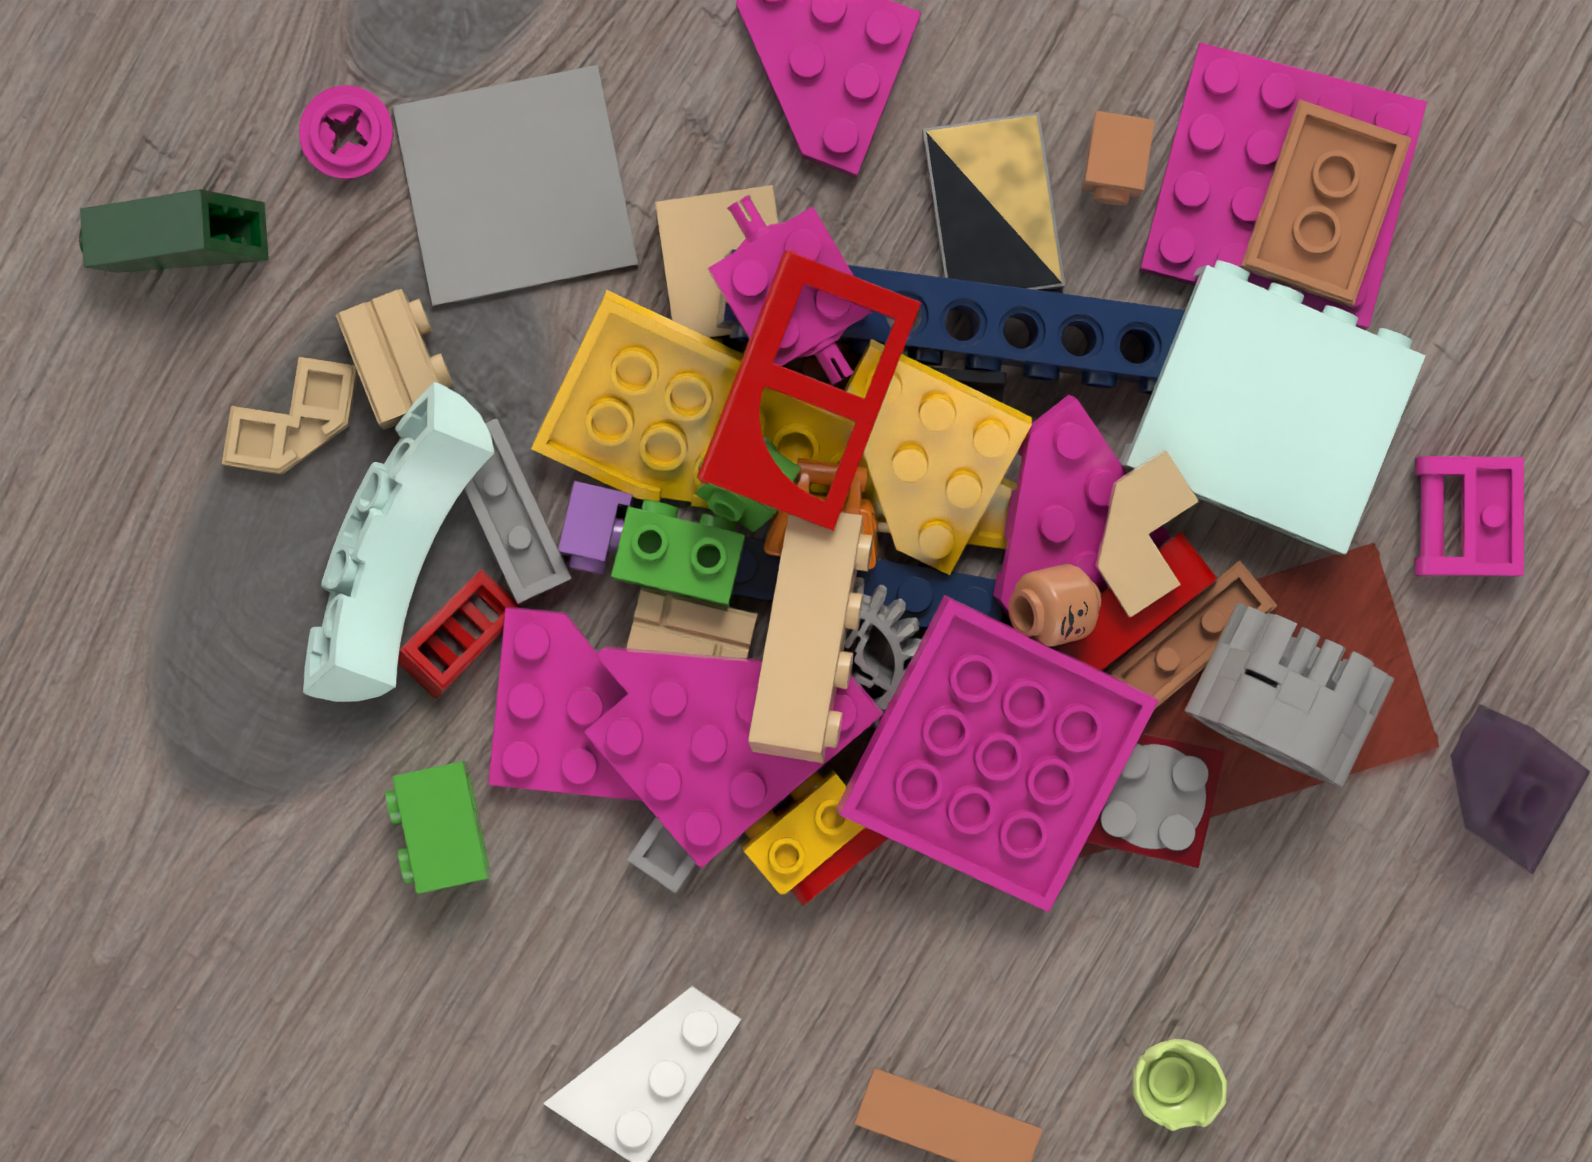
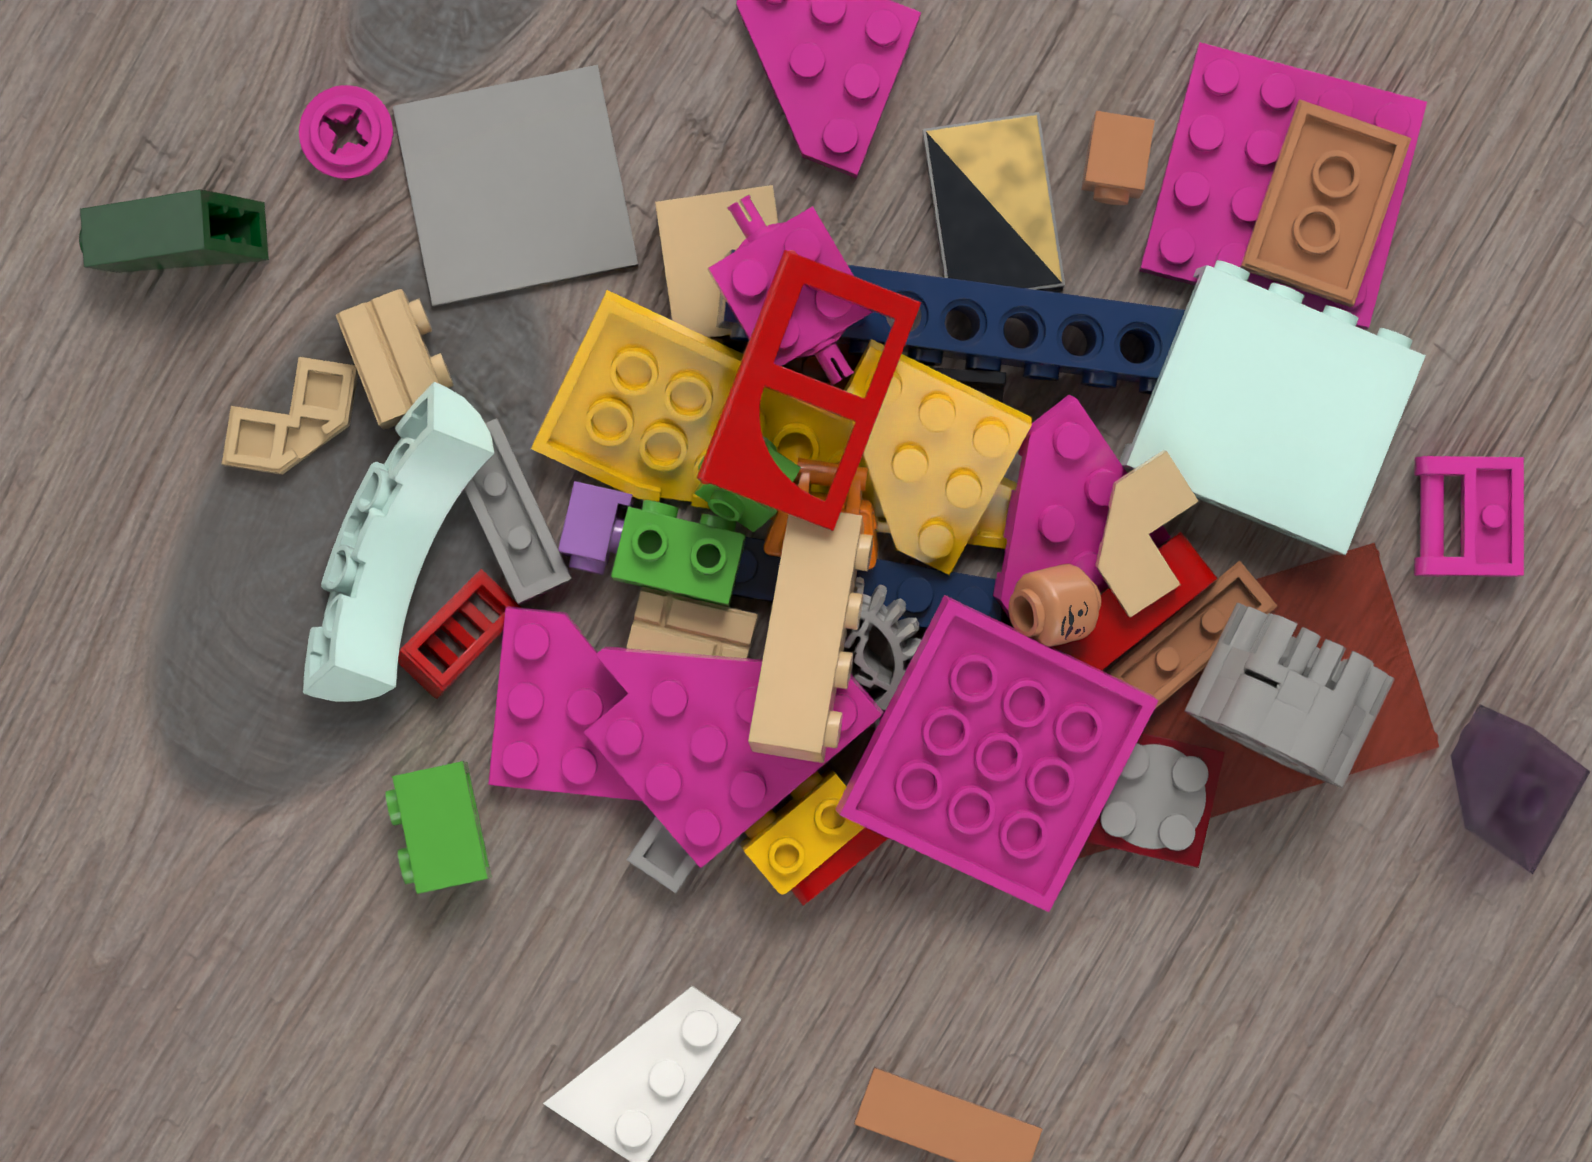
(1179, 1084): yellowish green hair -> none

